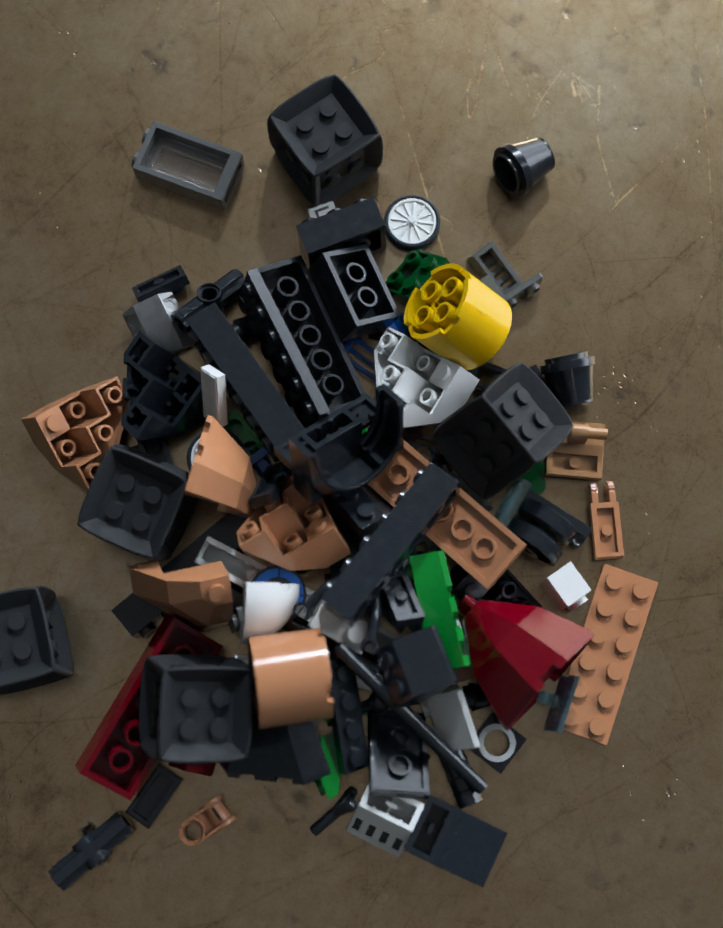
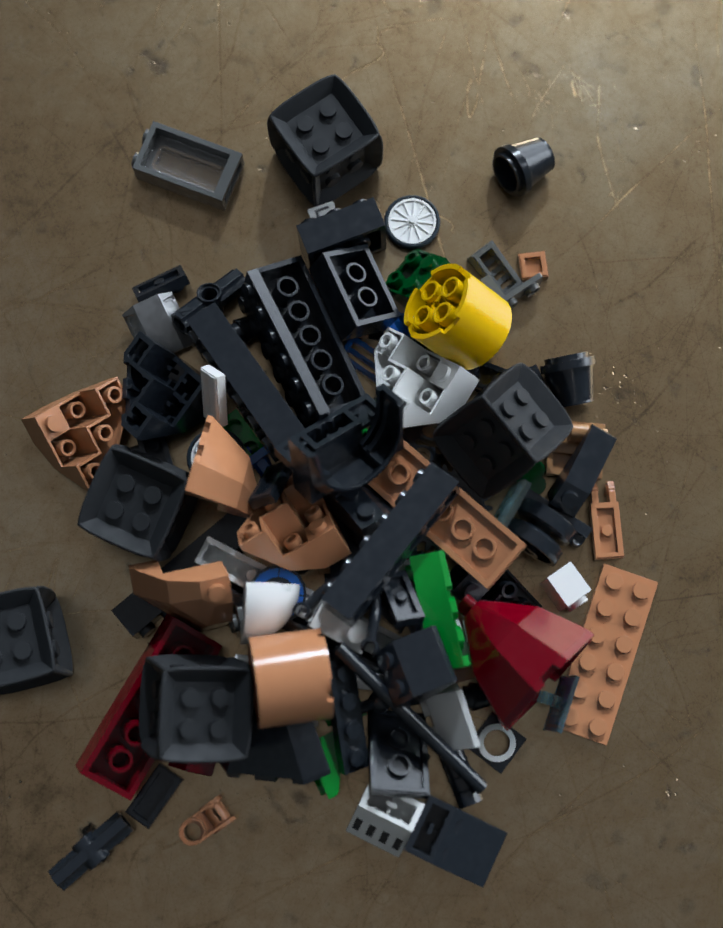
(344, 805): black piece -> none
(532, 264): none -> nougat tile
(581, 471): none -> black slope

